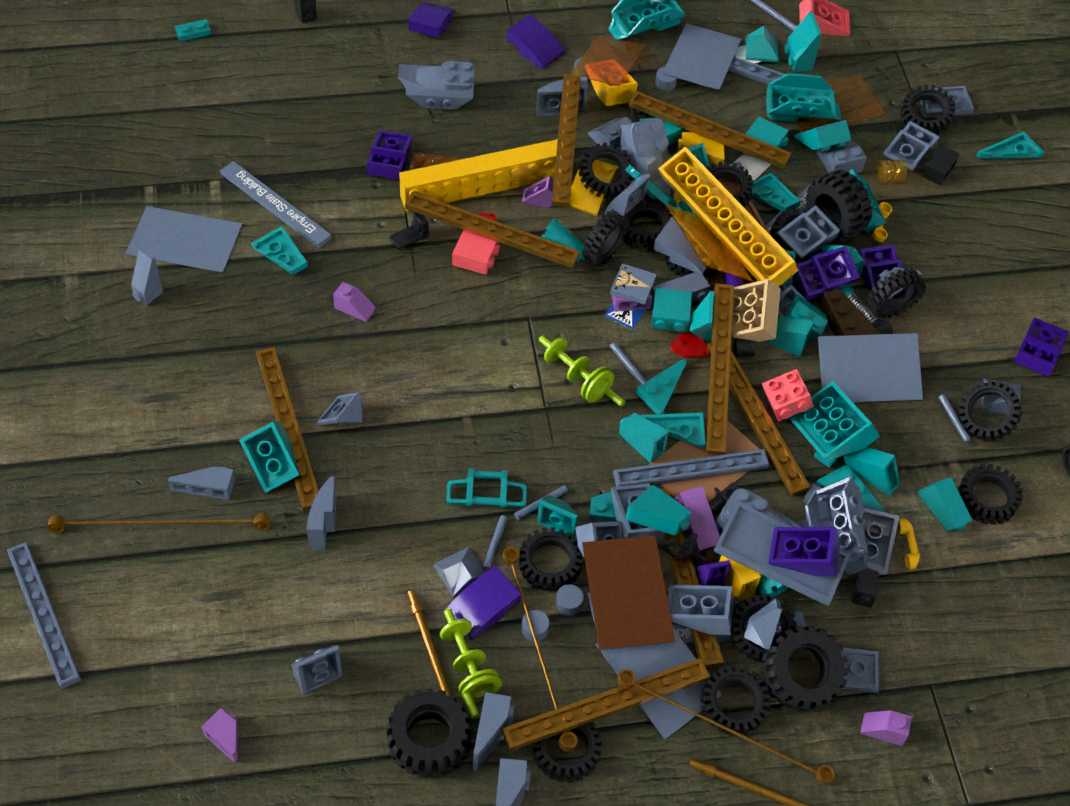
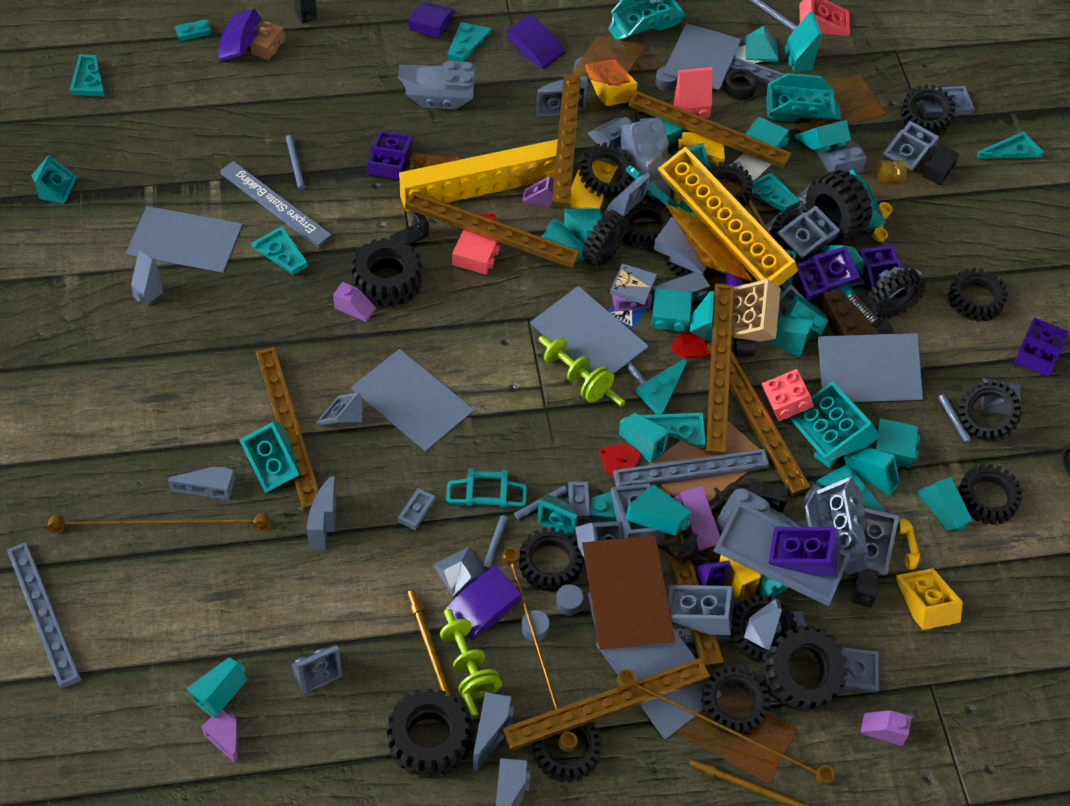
(53, 180): none -> teal slope
(87, 77): none -> teal wing
(218, 686): none -> teal slope
(238, 34): none -> dark purple slope
(268, 40): none -> medium nougat brick
(297, 171): none -> sand blue bar
(387, 254): none -> black tyre
(412, 399): none -> sand blue piece
(416, 509): none -> sand blue plate
(465, 41): none -> teal wing
(579, 499): none -> sand blue plate
(581, 221): none -> teal slope
(589, 331): none -> sand blue piece
(616, 454): none -> red piece
(694, 91): none -> coral slope
(736, 750): none -> clear orange piece
(740, 75): none -> black tyre
(773, 494): none -> black bracket
(898, 440): none -> teal brick
(930, 599): none -> yellow slope
(979, 278): none -> black tyre

